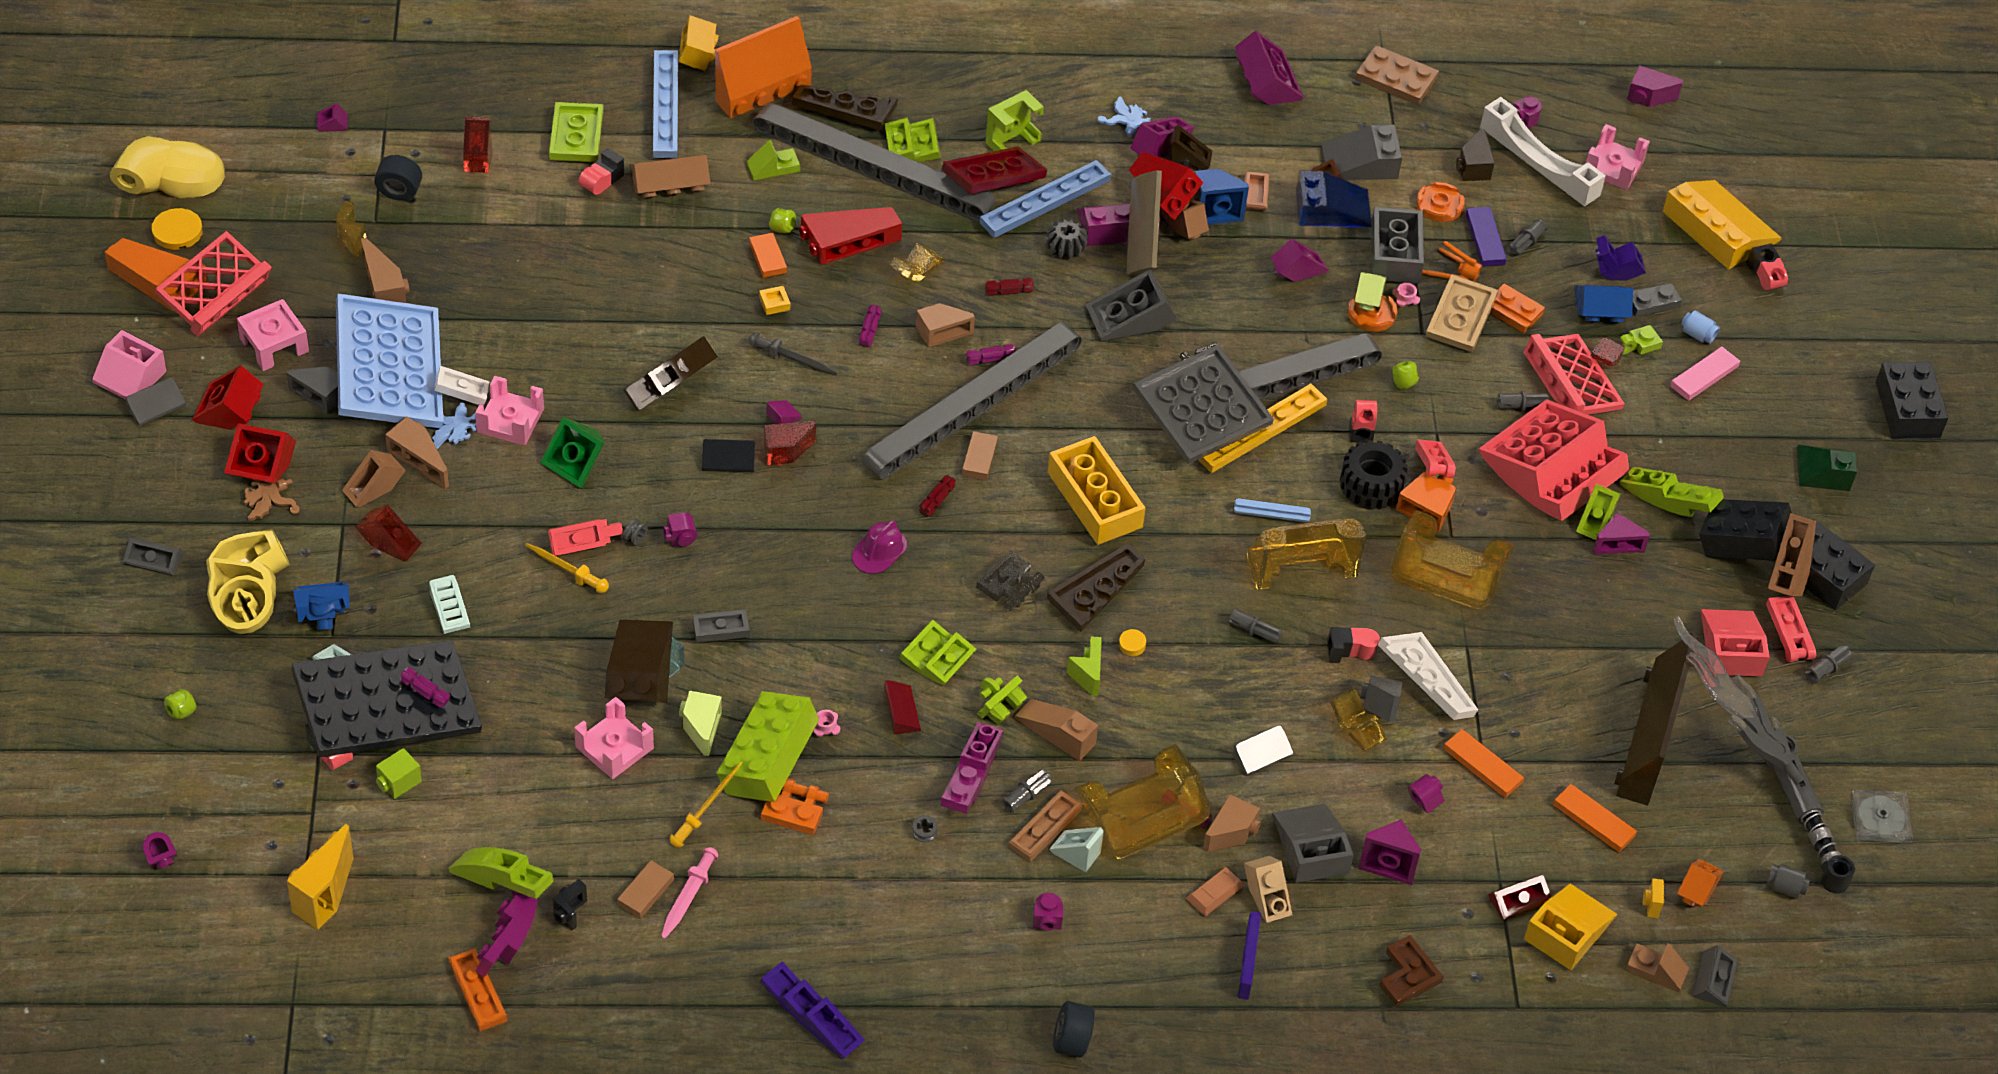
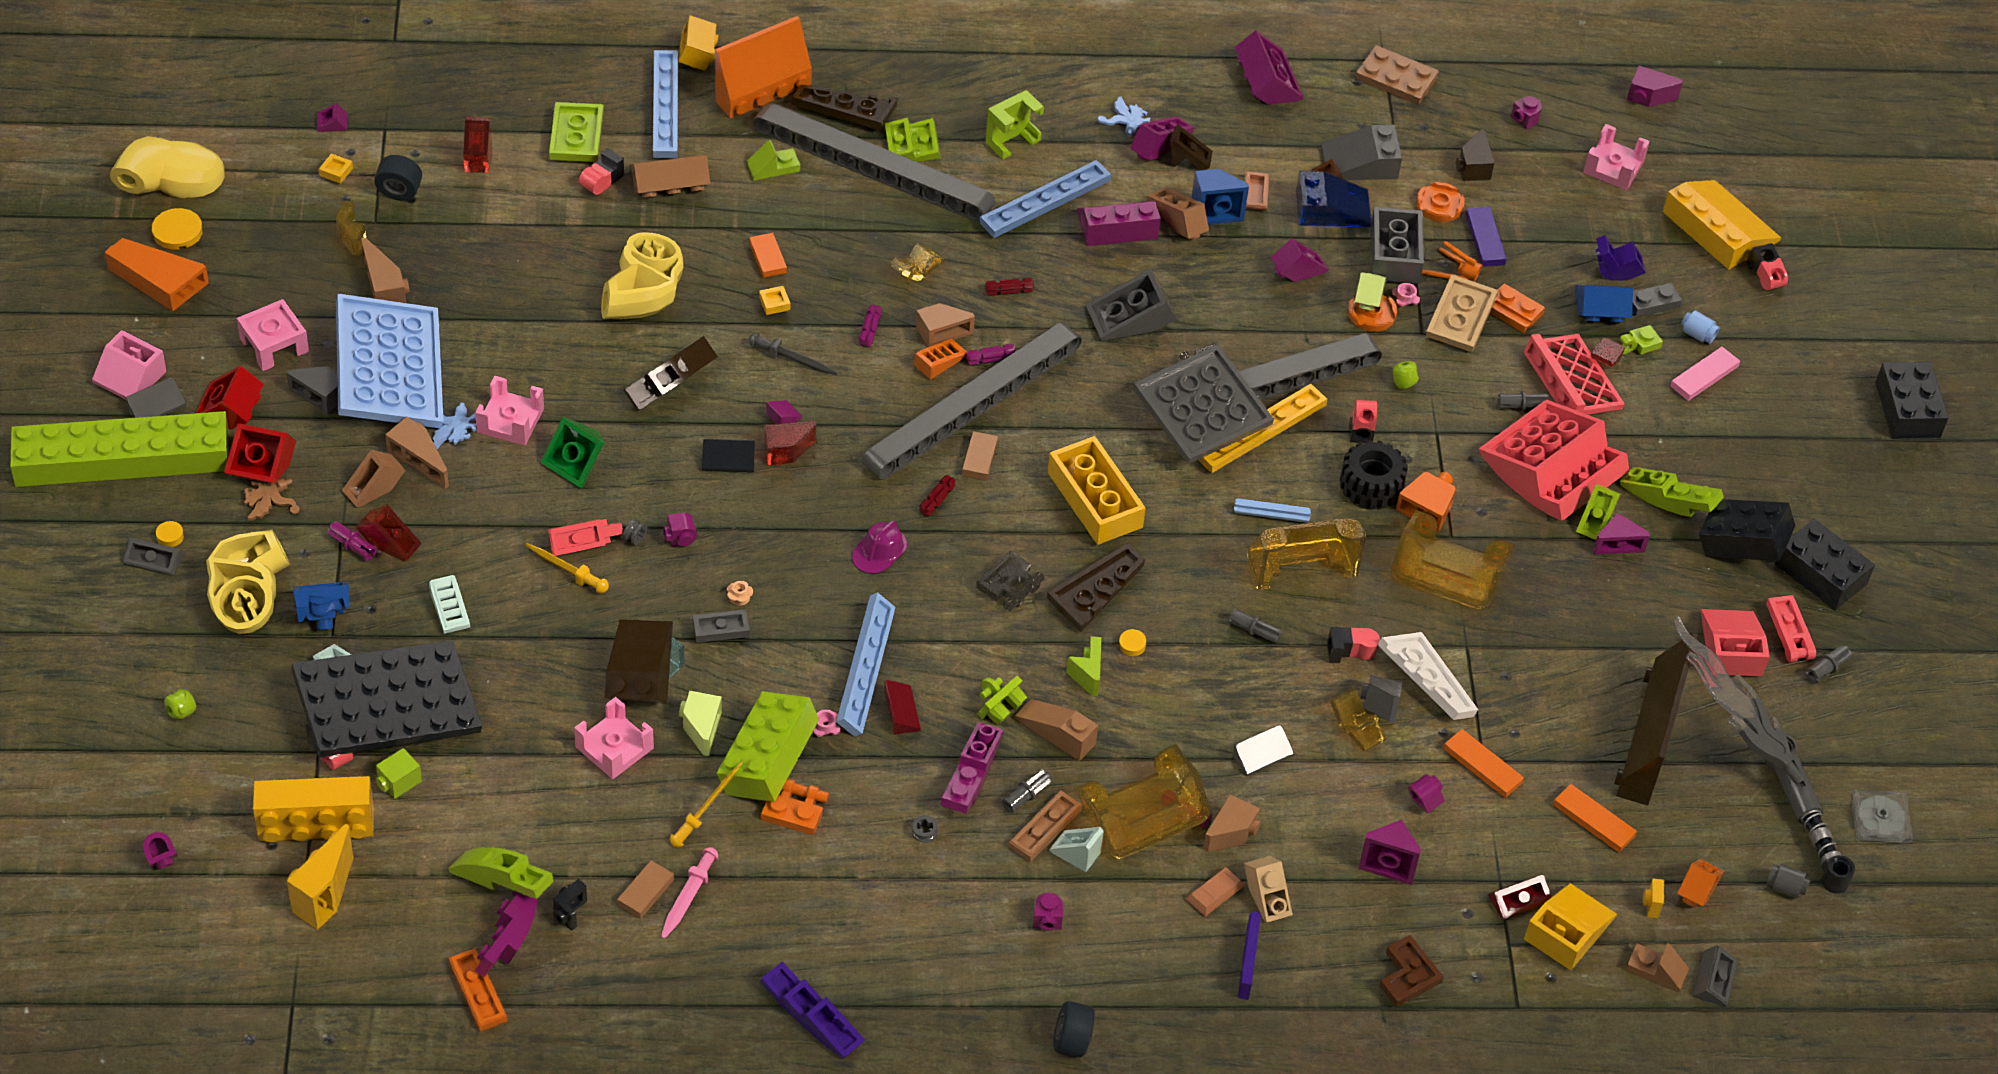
(119, 449): none -> lime brick
(169, 534): none -> yellow tile
(224, 301): coral fence -> none
(313, 808): none -> yellow brick
(335, 168): none -> yellow plate
(351, 540): none -> magenta axle
(425, 687): magenta axle -> none
(461, 385): white plate -> none
(647, 278): none -> light yellow piece
(739, 593): none -> light nougat plate
(782, 221): lime piece -> none
(849, 232): slope -> none
(865, 664): none -> light blue plate
(923, 358): none -> orange slope
(937, 653): lime slope -> none
(994, 170): dark red plate -> none
(1066, 238): dark grey gear -> none
(1143, 223): dark tan slope -> none
(1177, 182): red slope -> none
(1313, 842): dark grey slope -> none
(1435, 458): coral plate -> none
(1504, 124): white arch -> none
(1528, 237): dark grey axle -> none
(1794, 557): medium nougat slope -> none
(1826, 467): dark green slope -> none

